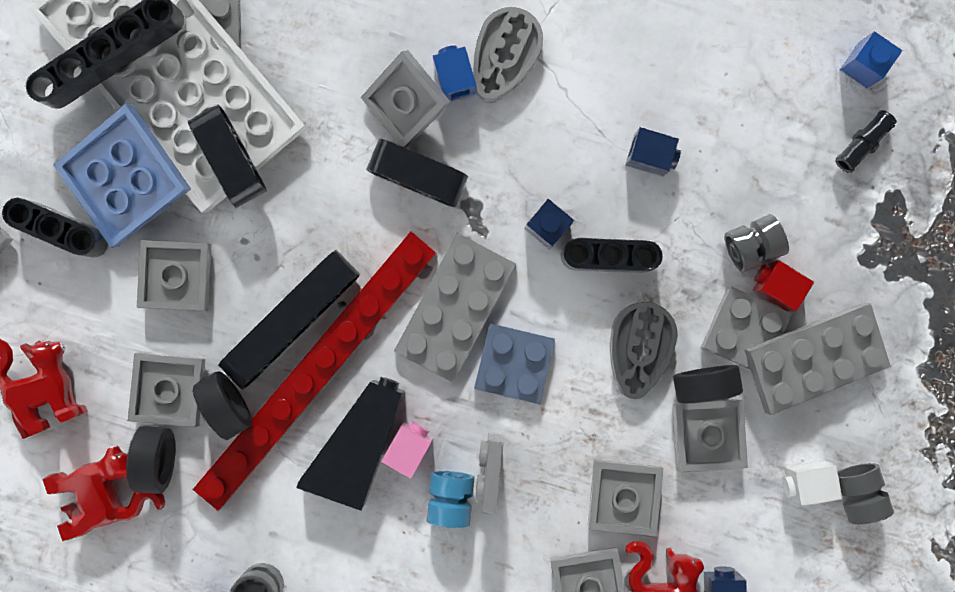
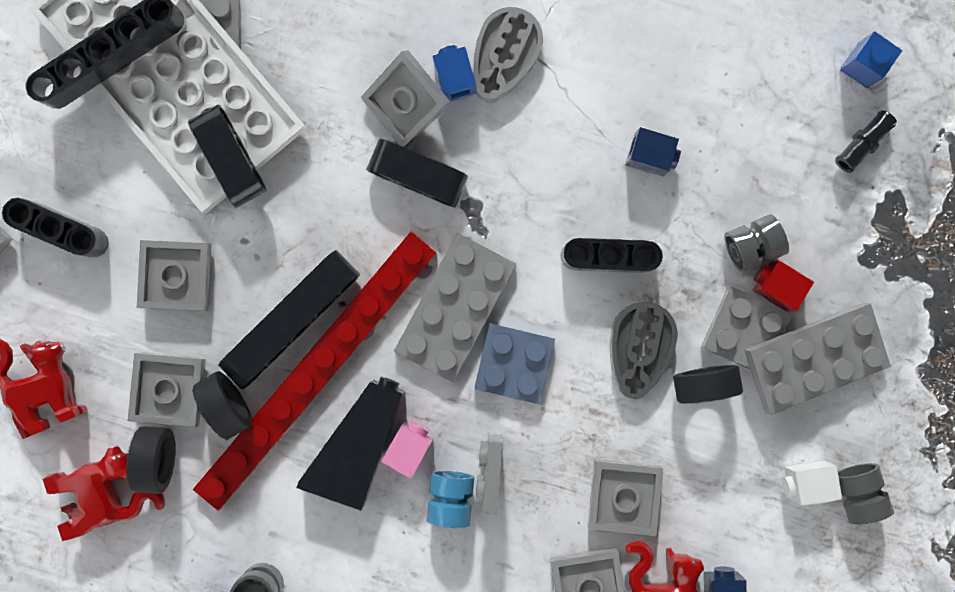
(121, 176): medium blue plate -> none
(549, 224): dark blue brick -> none
(710, 435): light grey plate -> none

